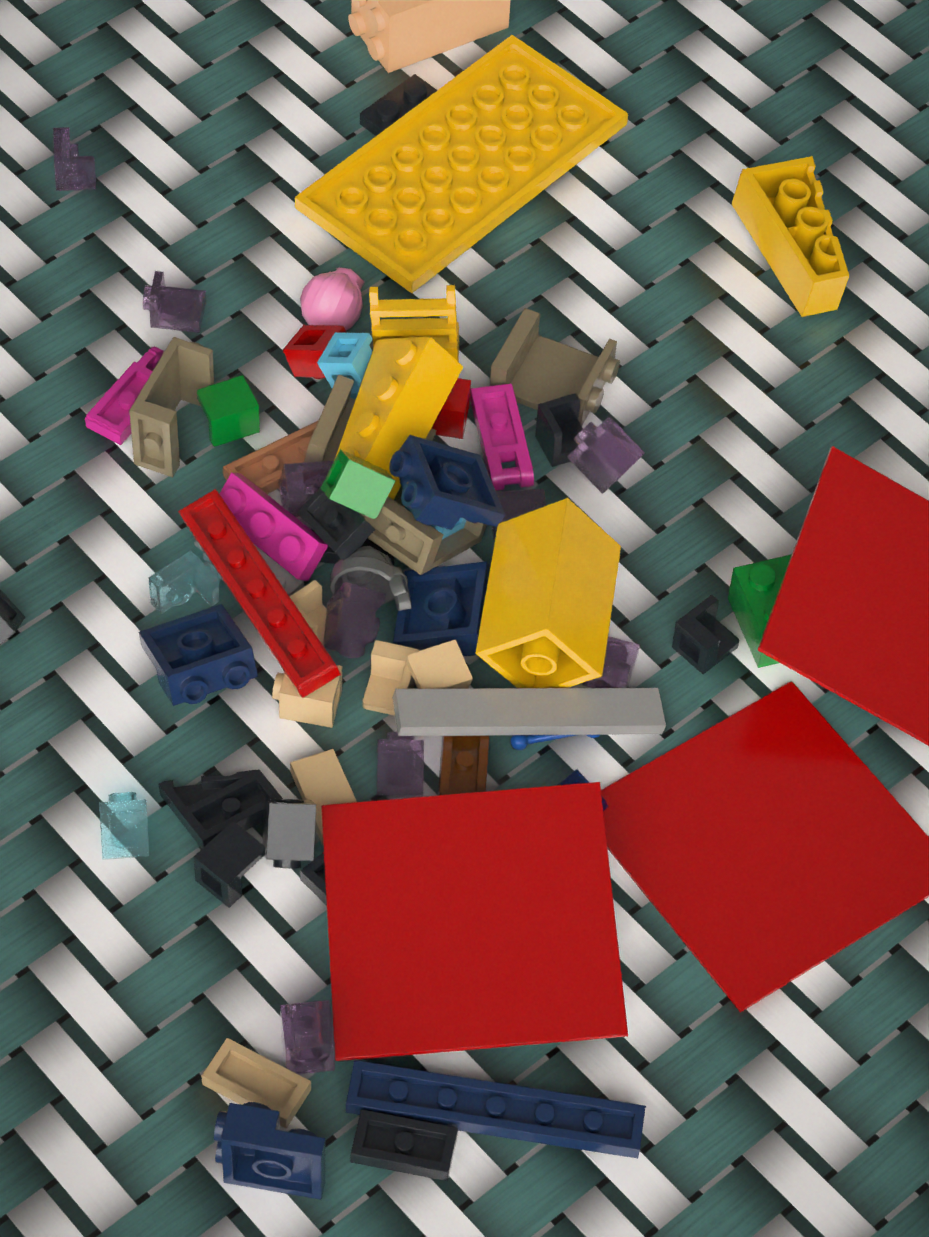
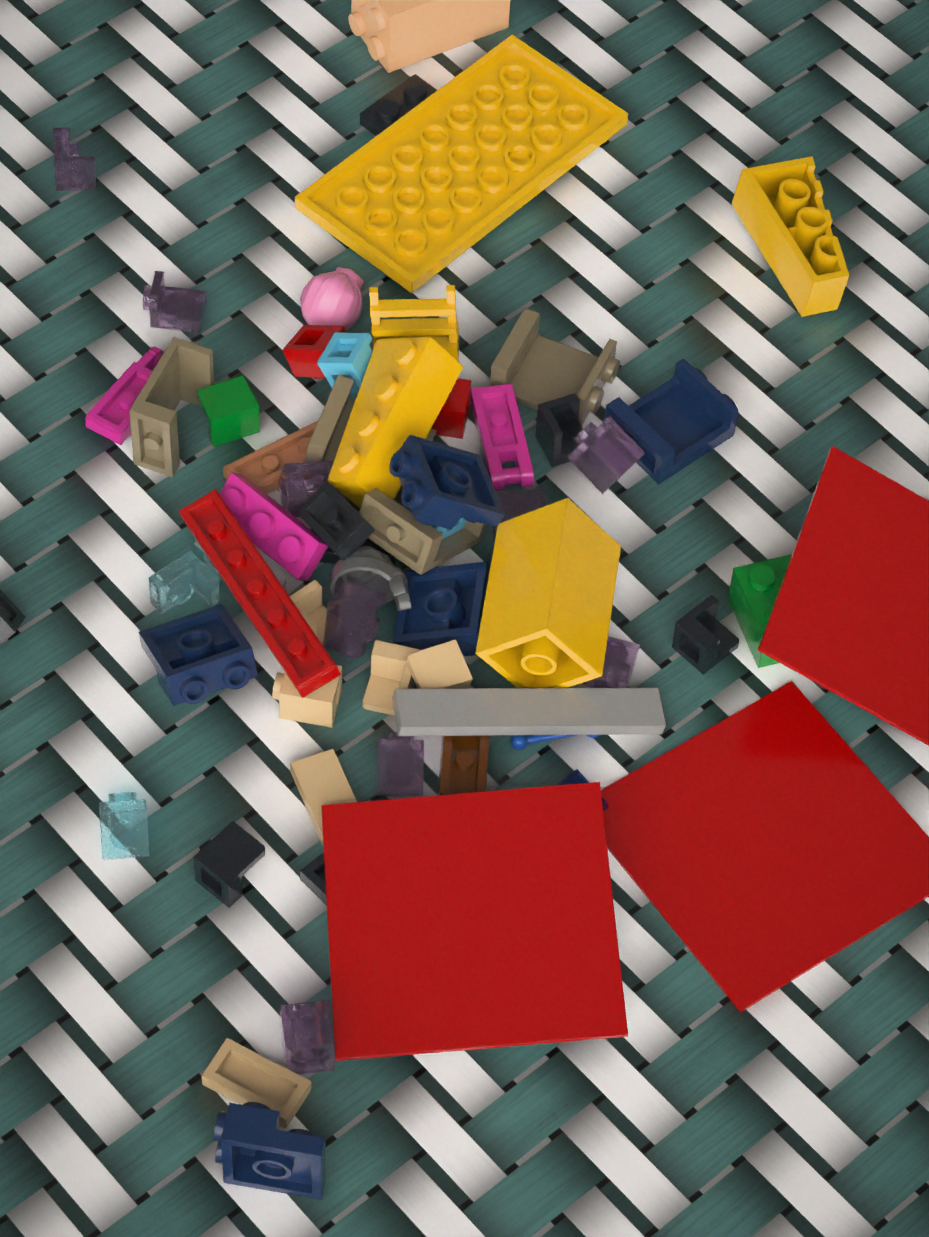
(218, 801): black wing -> none
(289, 831): brick -> none
(357, 484): panel -> none
(404, 1145): black plate -> none
(498, 1109): dark blue plate -> none
(676, 421): none -> dark blue panel

